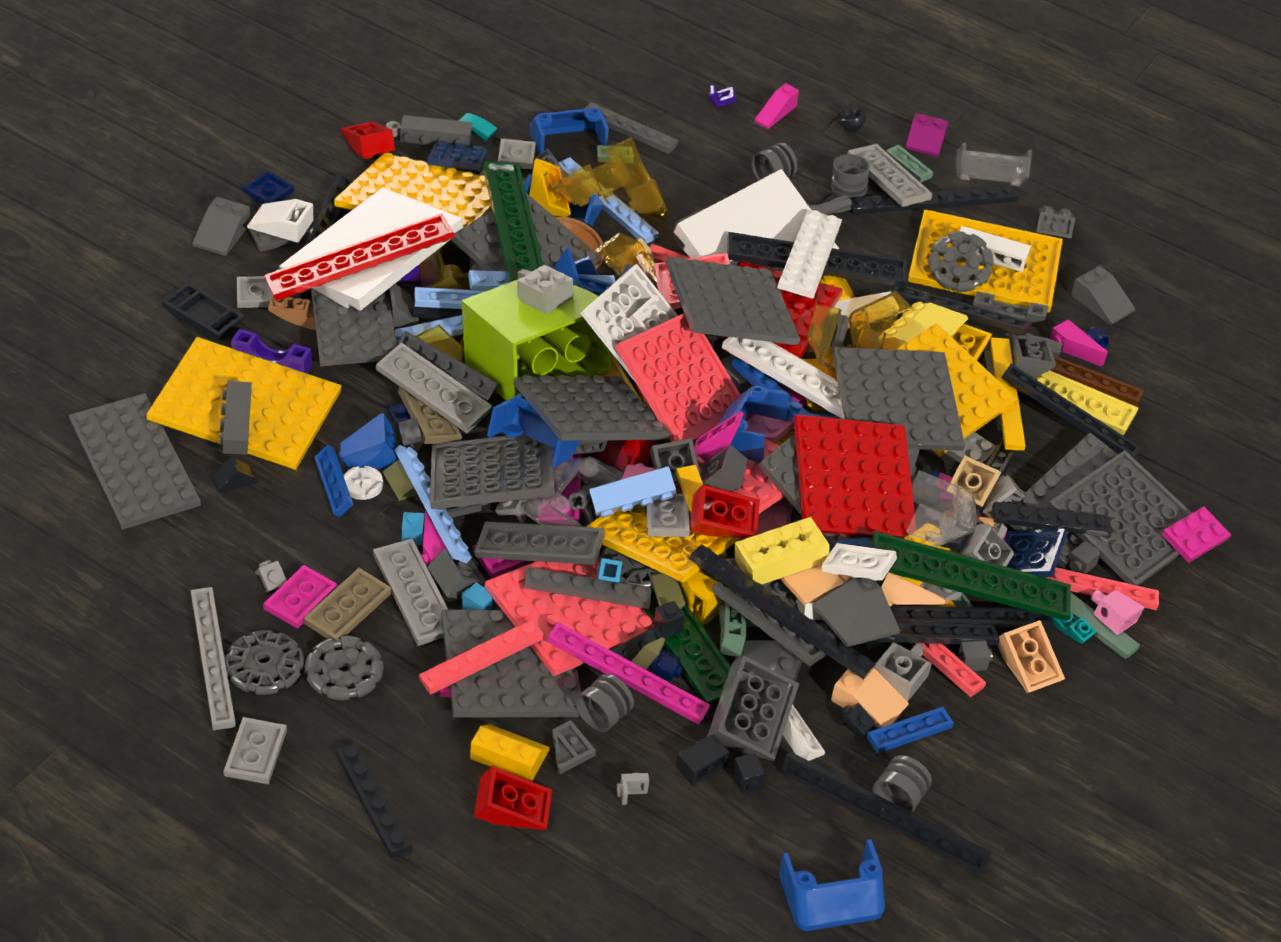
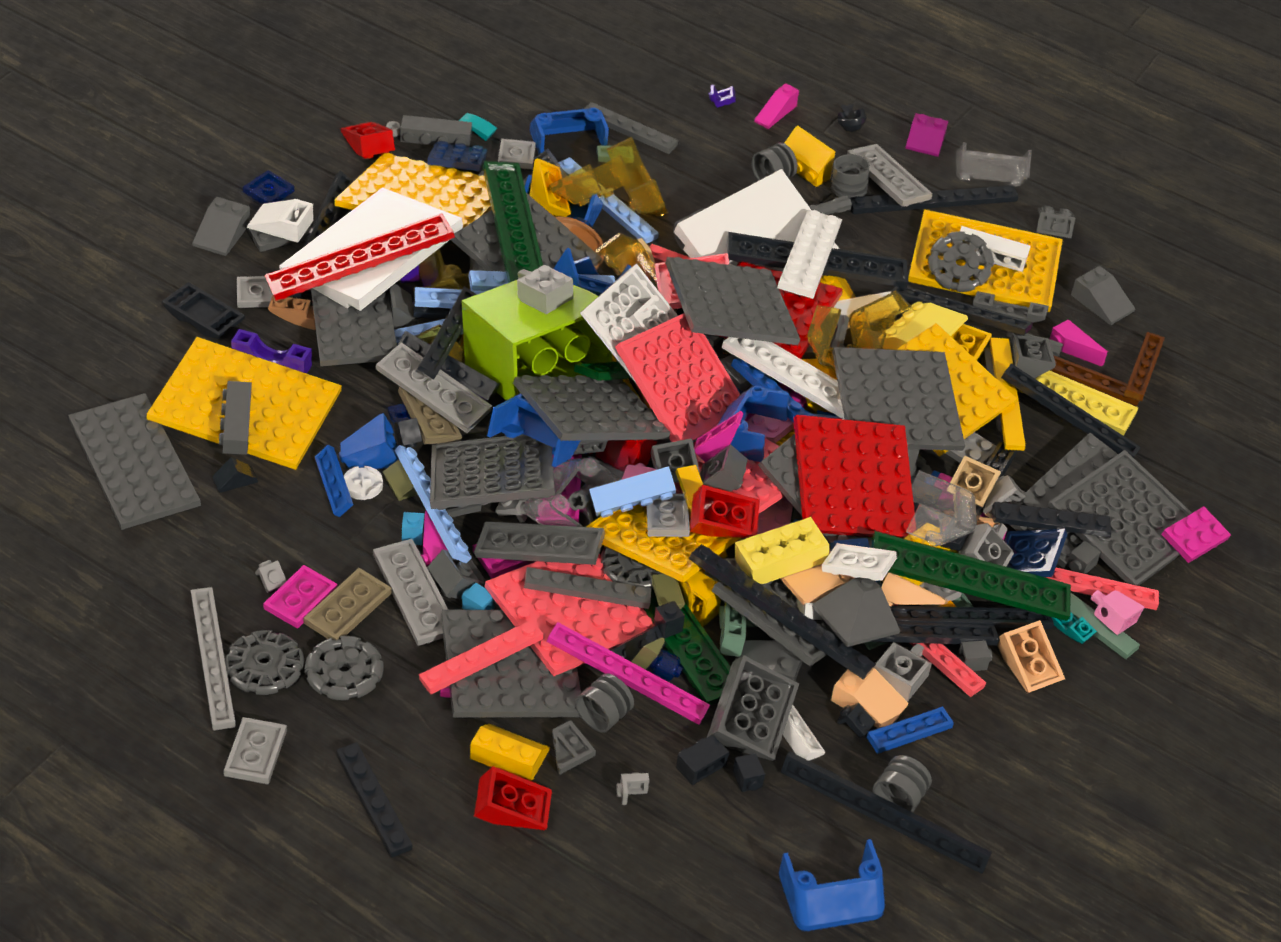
(445, 337): none -> black plate
(602, 370): none -> dark green tile
(609, 569): dark azure brick -> none
(812, 156): none -> yellow slope
(910, 163): sand green plate -> none
(1098, 335): clear blue animal -> none
(1144, 366): none -> reddish brown plate

